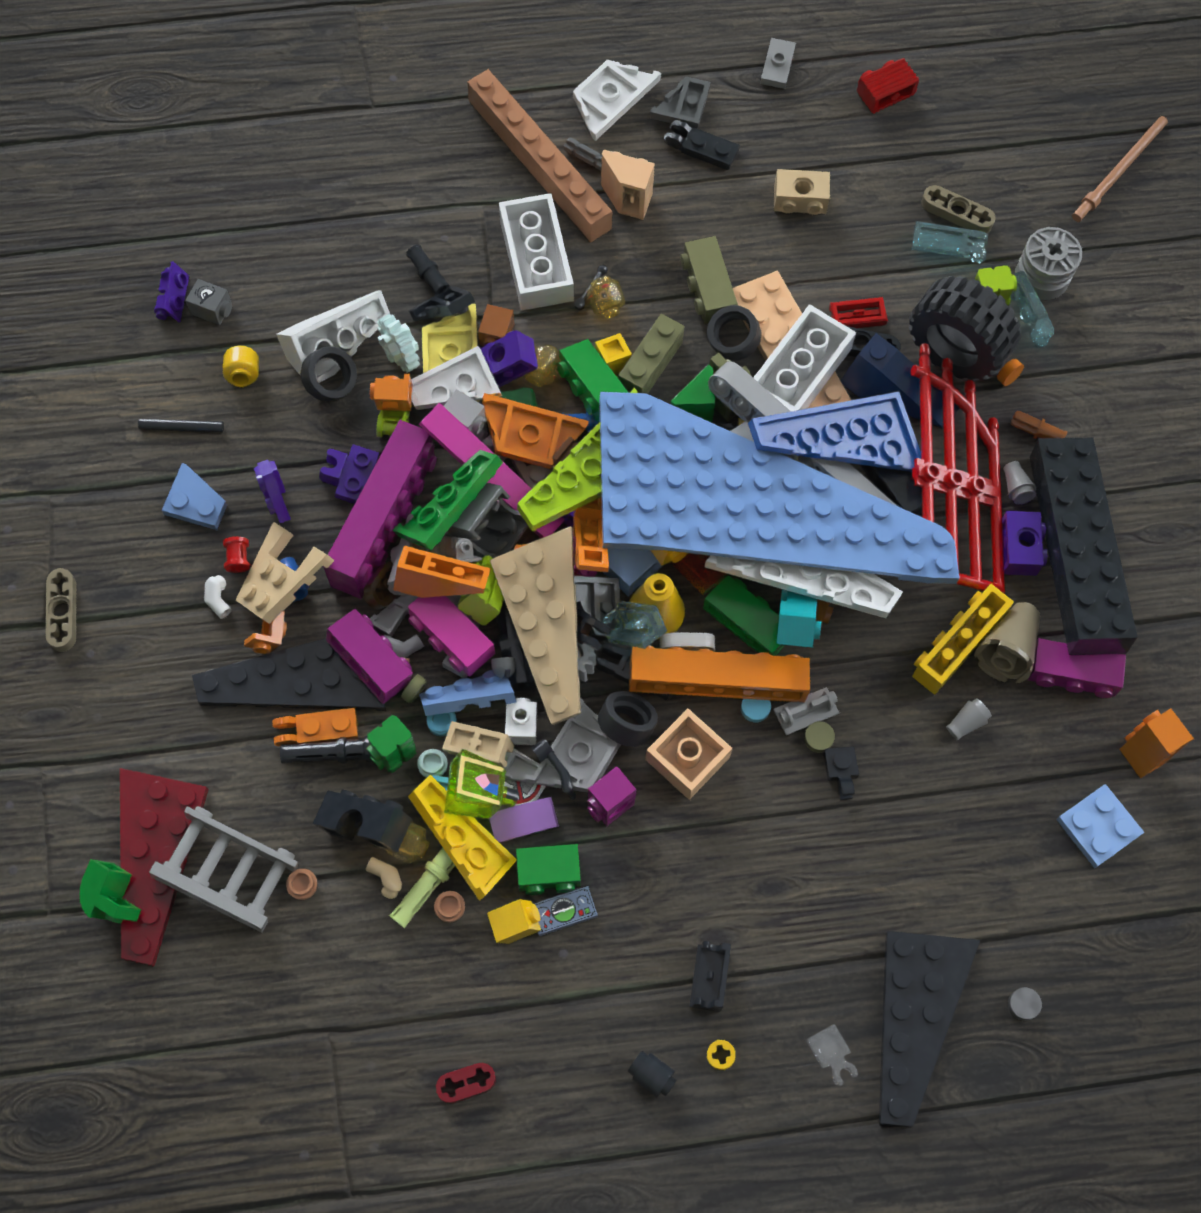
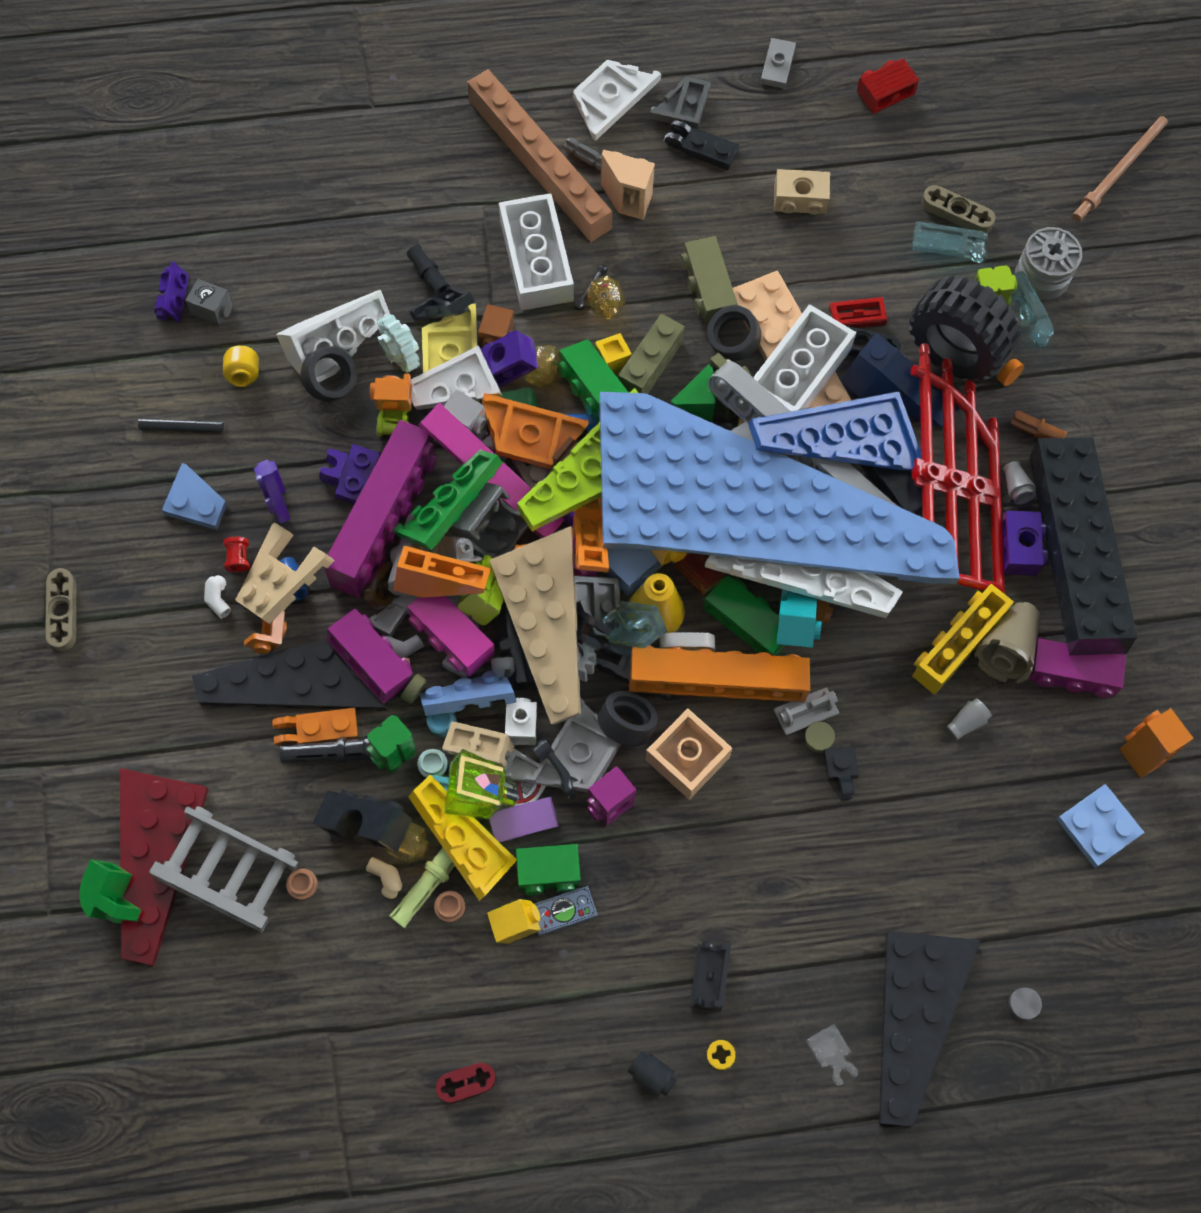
(755, 710): medium azure tile -> none

